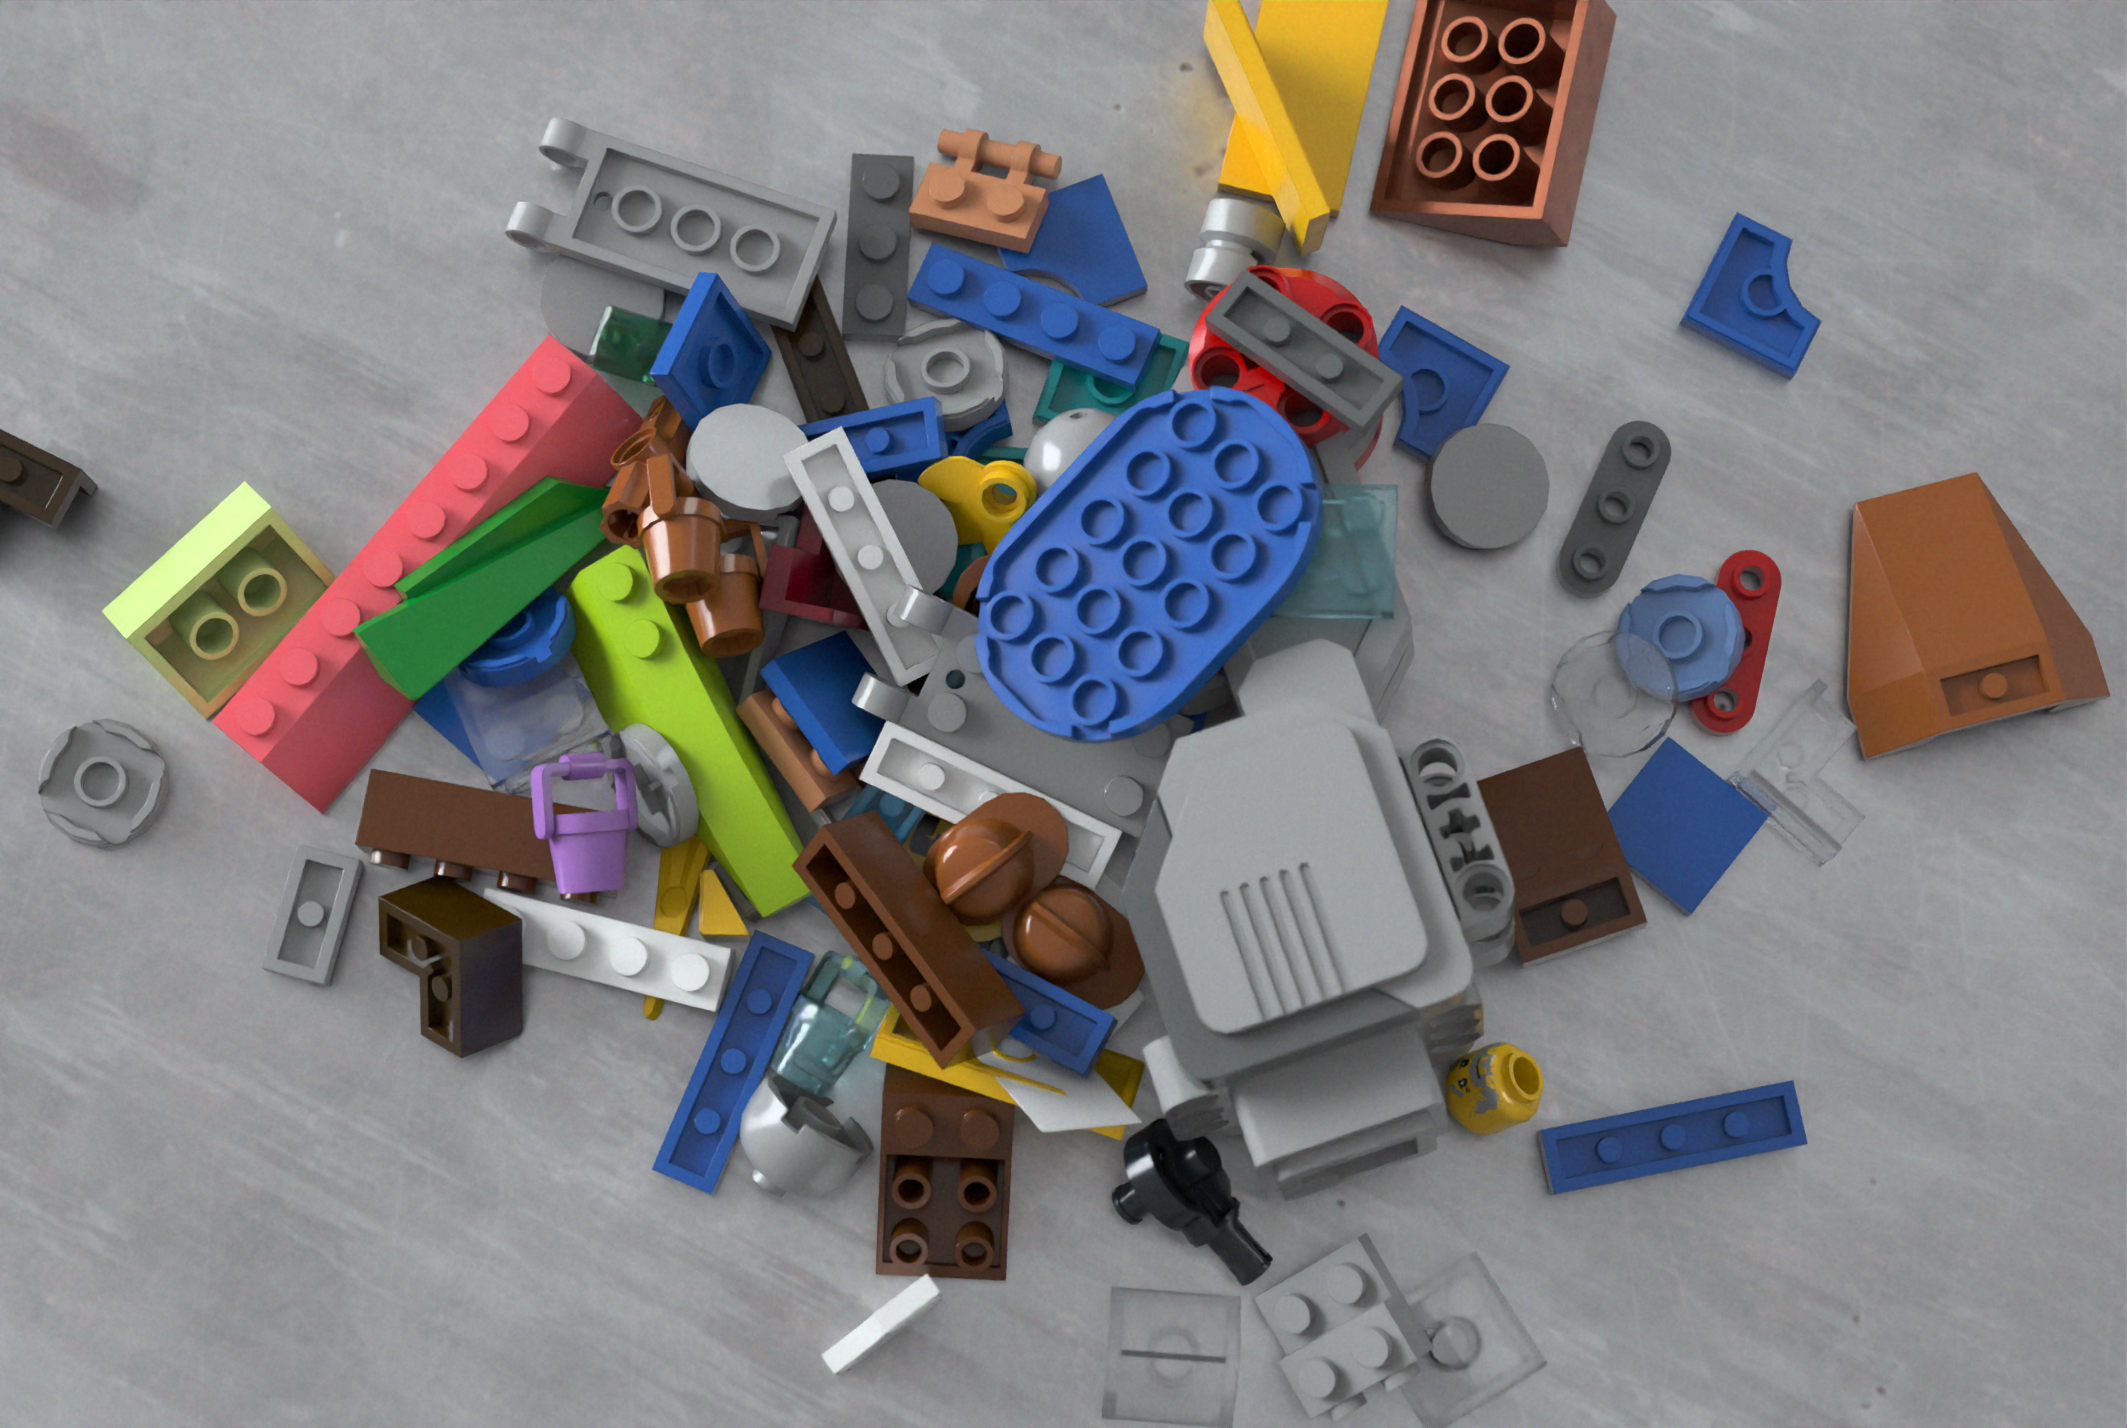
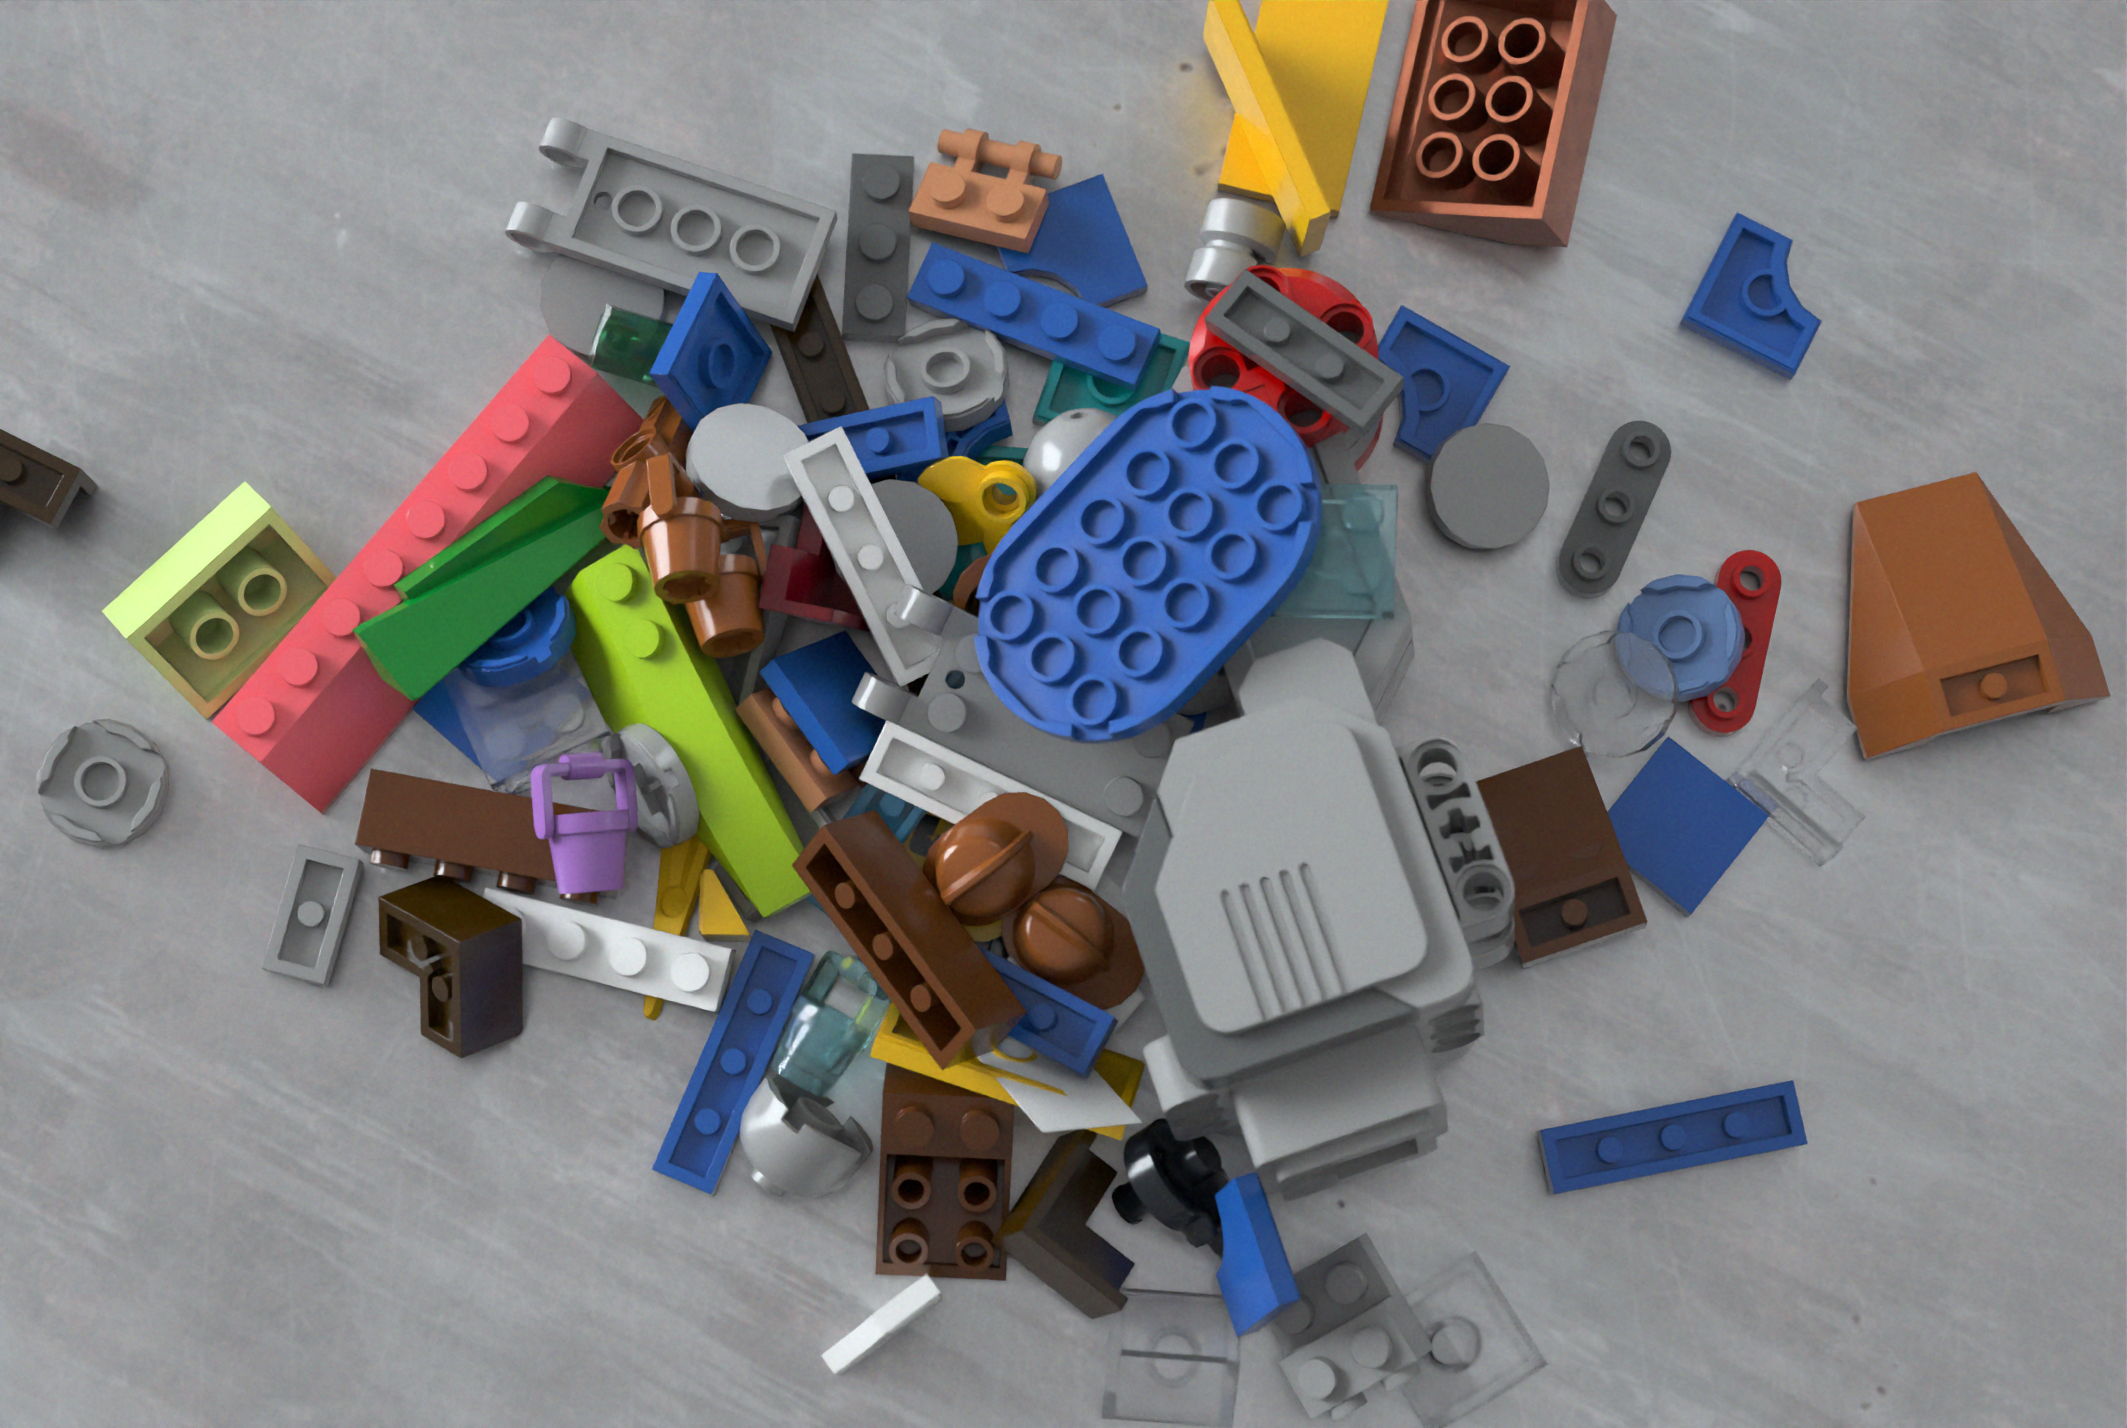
(1050, 1232): none -> dark brown panel
(1254, 1263): none -> blue tile
(1494, 1088): yellow head -> none

